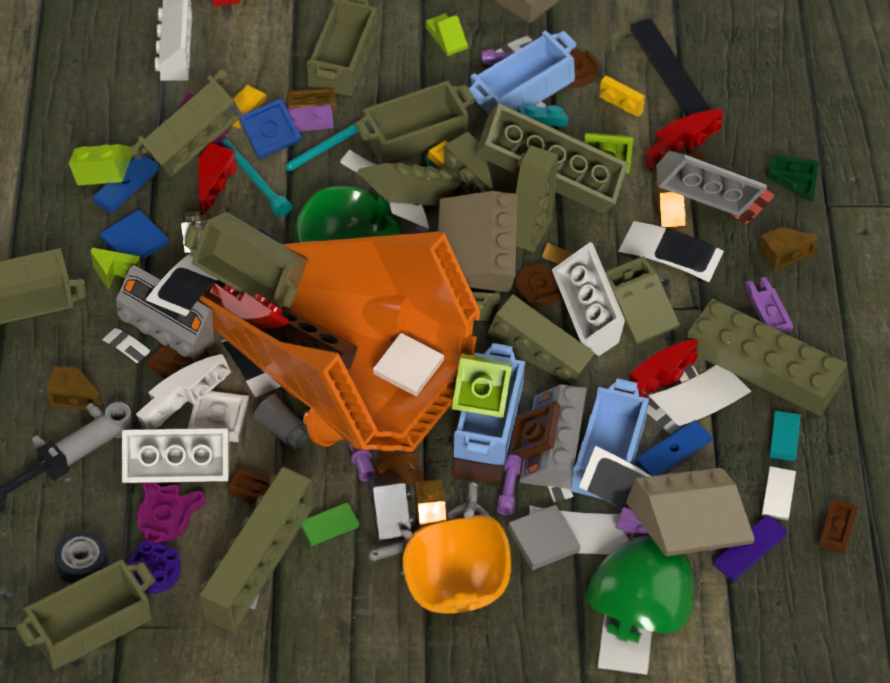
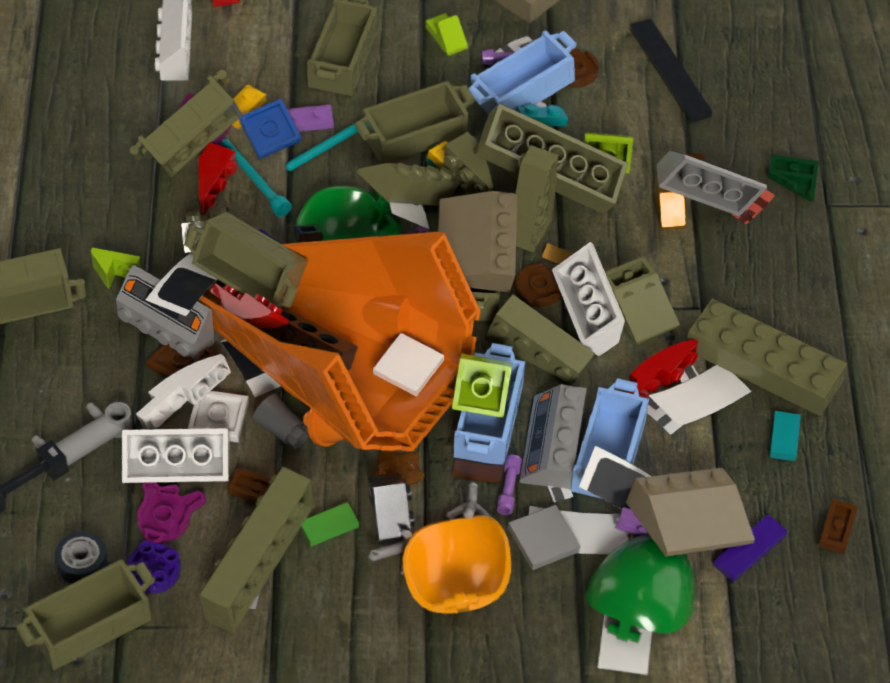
(71, 389): pearl gold slope -> none
(100, 164): lime slope -> none
(115, 194): blue tile -> none
(126, 344): white sticker -> none
(134, 236): blue tile -> none
(308, 233): none -> black slope
(310, 98): pearl gold tile -> none
(355, 162): white sticker -> none
(361, 459): medium lavender axle -> none
(429, 502): pearl gold slope -> none
(535, 431): reddish brown tile -> none
(622, 96): yellow plate -> none
(672, 249): sticker -> none
(674, 449): blue tile -> none
(686, 133): red slope -> none
(768, 306): medium lavender hinge -> none
(779, 493): white slope -> none
(786, 247): pearl gold slope -> none

